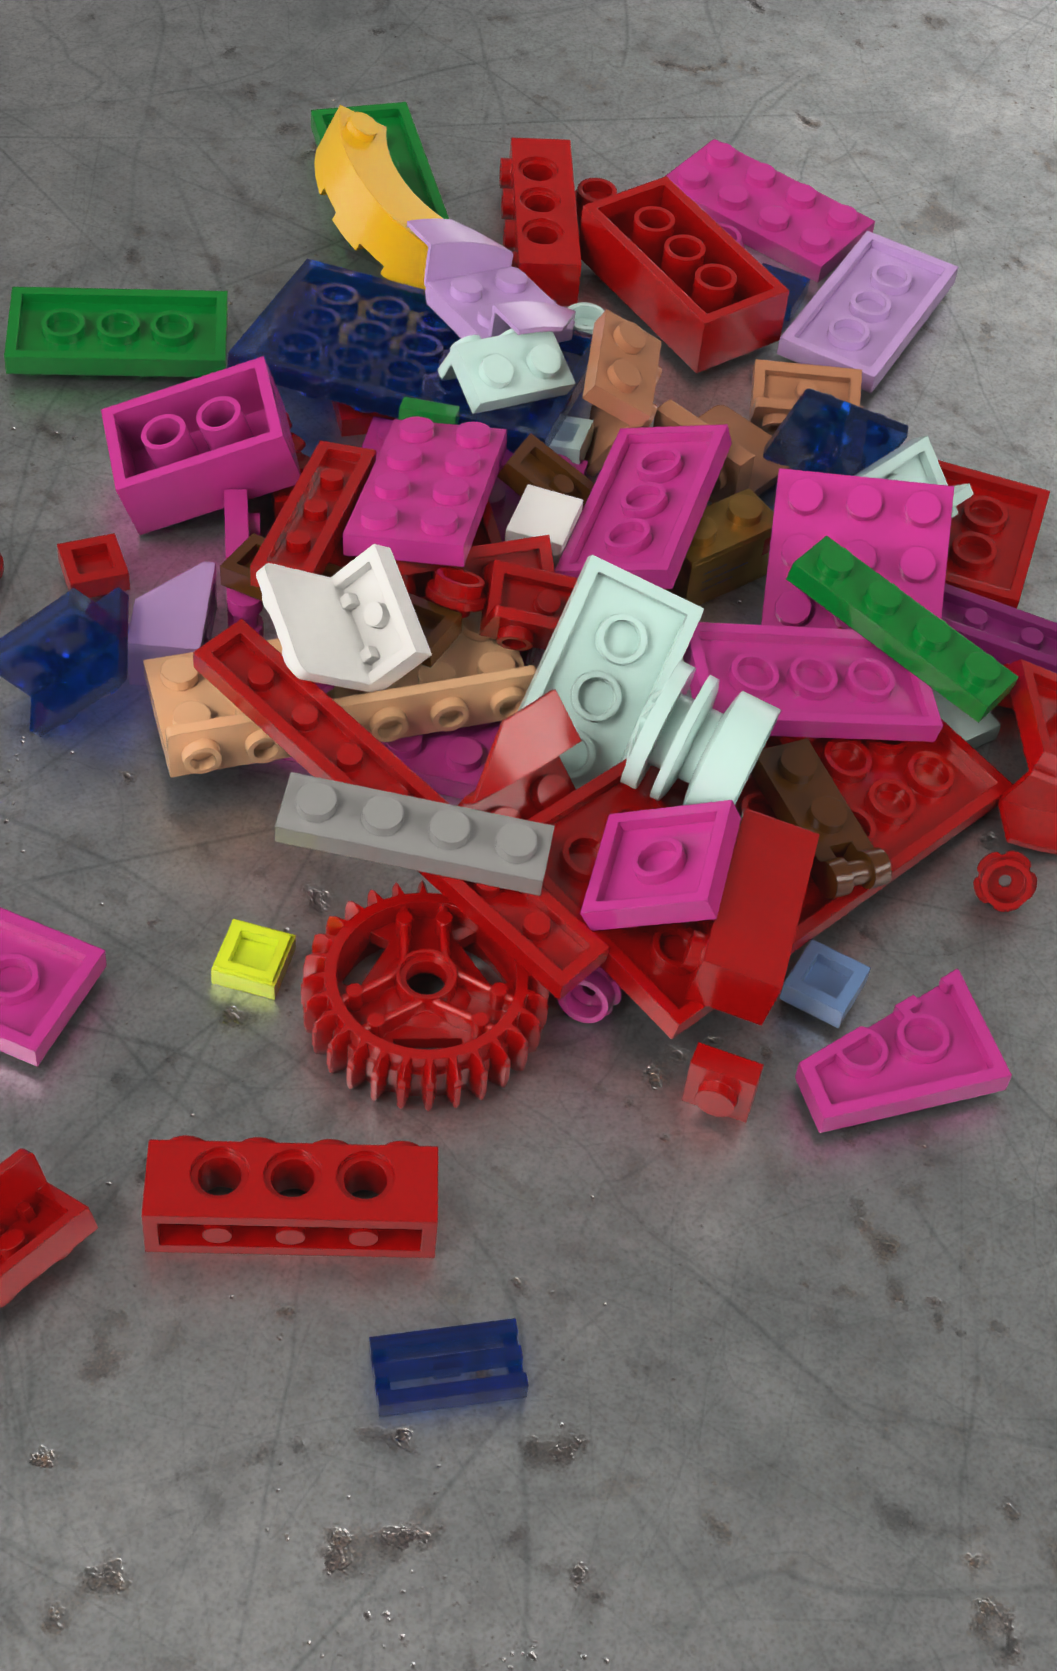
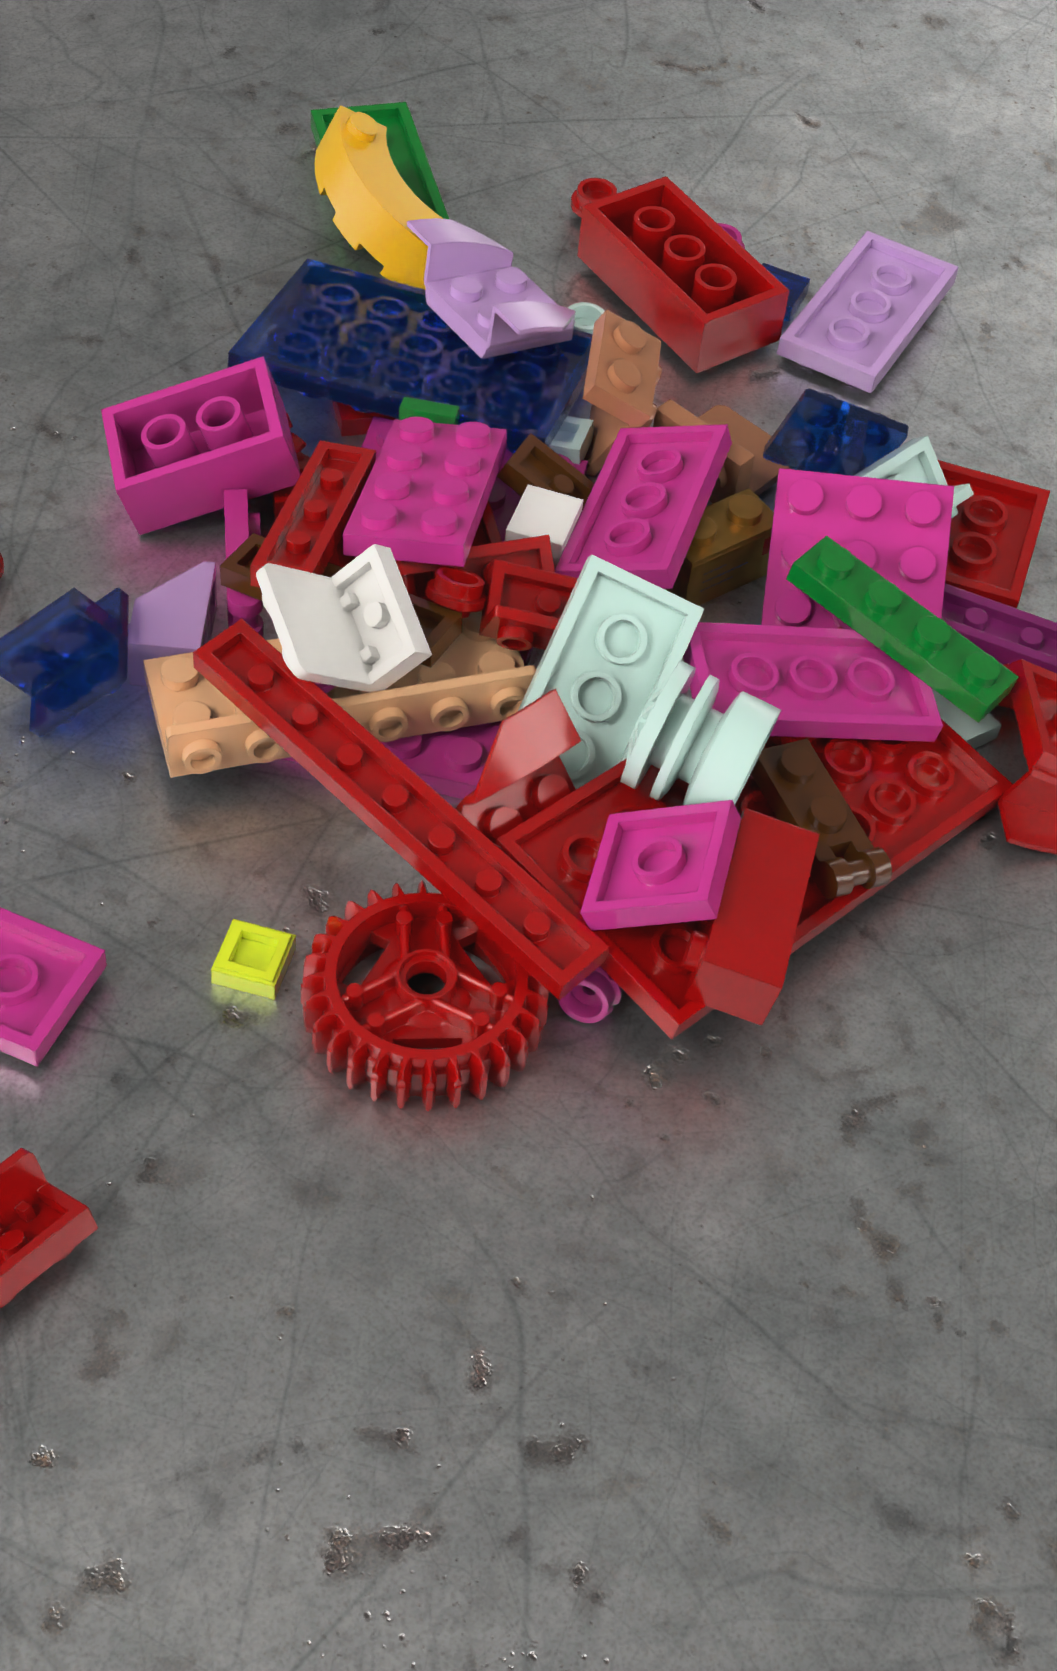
(94, 565): red plate -> none
(116, 332): green plate -> none
(260, 1220): red brick -> none
(414, 833): light grey plate -> none
(440, 1342): clear blue tile -> none
(507, 369): light aqua bracket -> none
(542, 215): red brick -> none
(722, 1082): red plate -> none
(771, 209): dark pink plate -> none
(780, 385): nougat bracket -> none
(825, 983): medium blue plate -> none
(909, 1061): dark pink wing -> none
(1008, 897): red plate -> none

